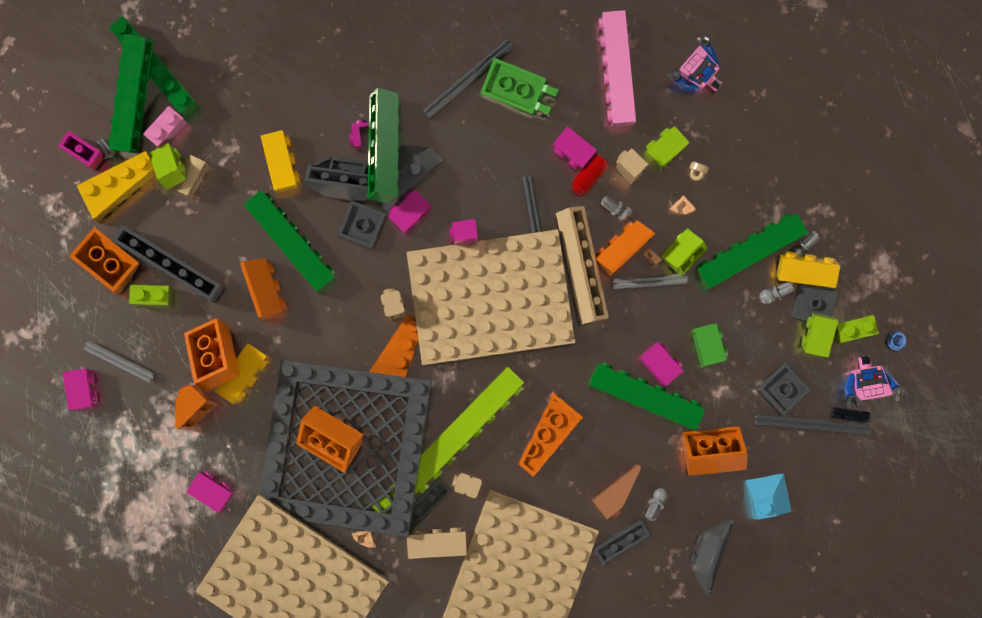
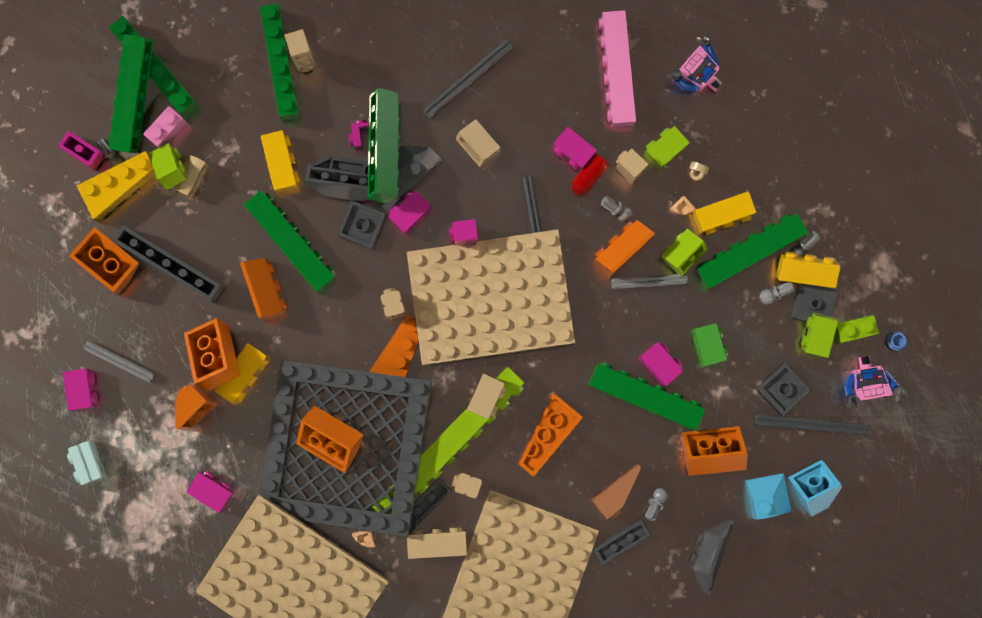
(86, 462): none -> light aqua brick
(151, 296): lime brick -> none
(279, 62): none -> green brick
(300, 50): none -> tan brick
(477, 143): none -> tan brick
(486, 396): none -> tan brick
(517, 87): bright green tile -> none
(582, 265): tan brick -> none
(652, 257): light nougat tile -> none
(724, 213): none -> yellow brick
(815, 487): none -> medium azure slope
(849, 414): black axle -> none

